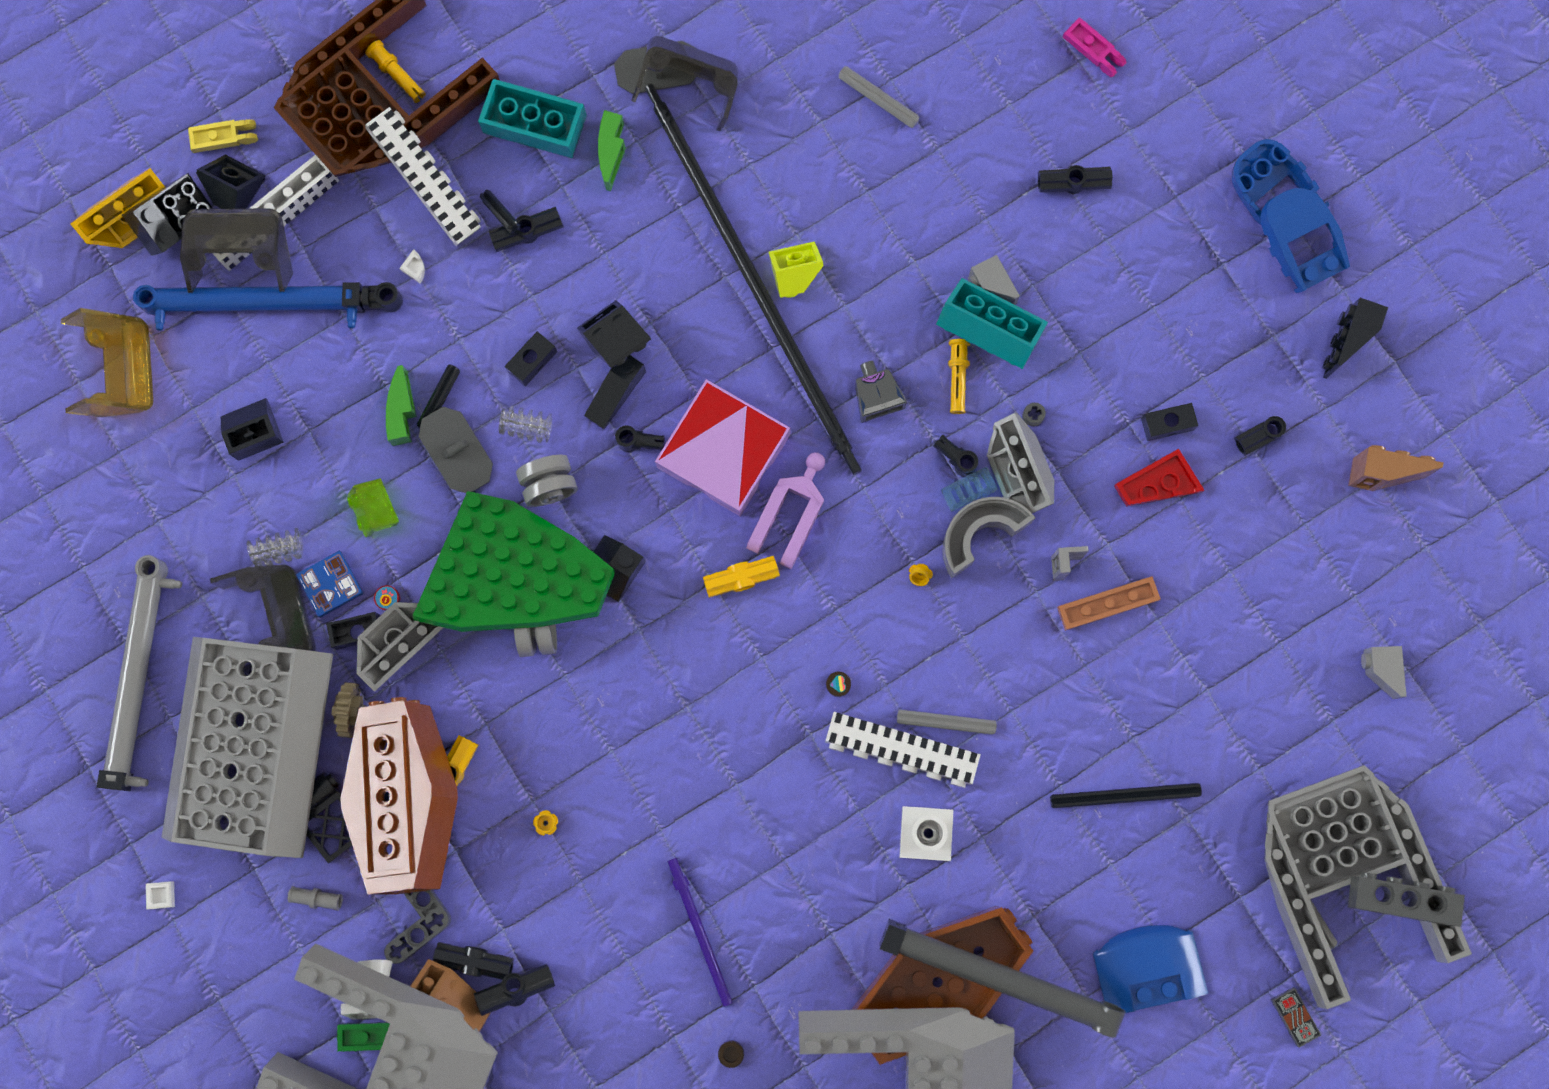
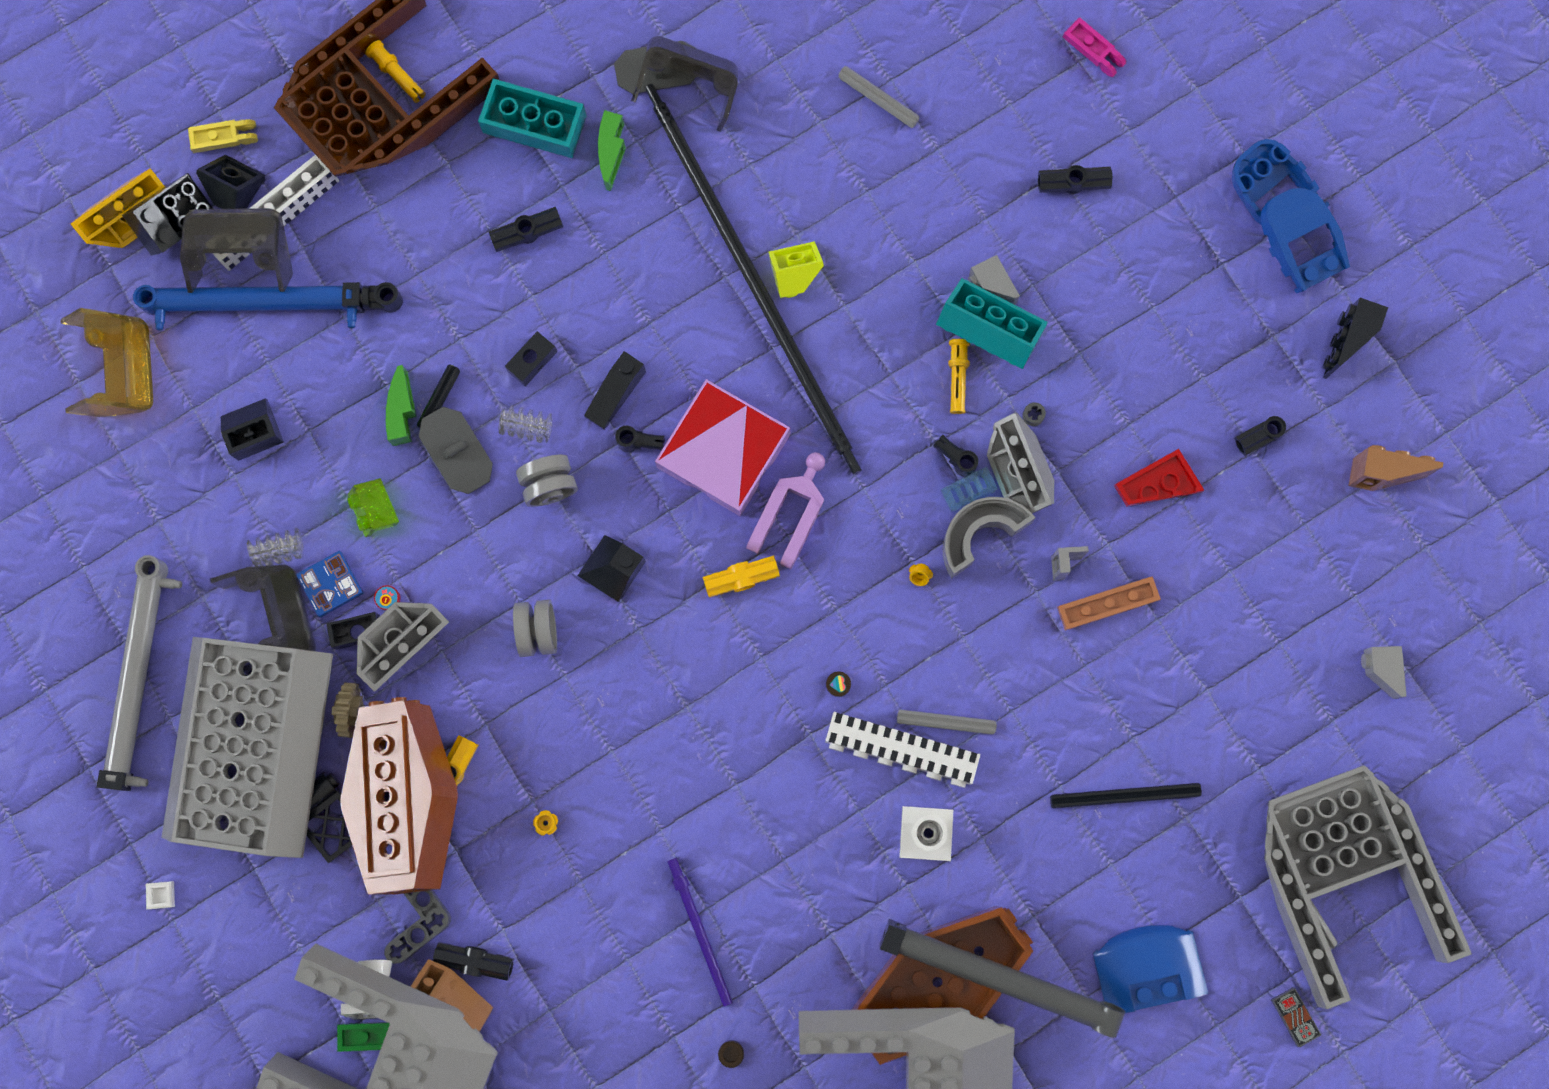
(315, 898): light grey pin -> none
(414, 267): white tile -> none
(422, 176): white brick -> none
(499, 211): black axle -> none
(500, 995): black piece -> none
(510, 572): green piece -> none
(613, 334): black slope -> none
(877, 393): dark grey torso -> none
(1156, 428): black piece -> none
(1448, 903): dark grey brick -> none

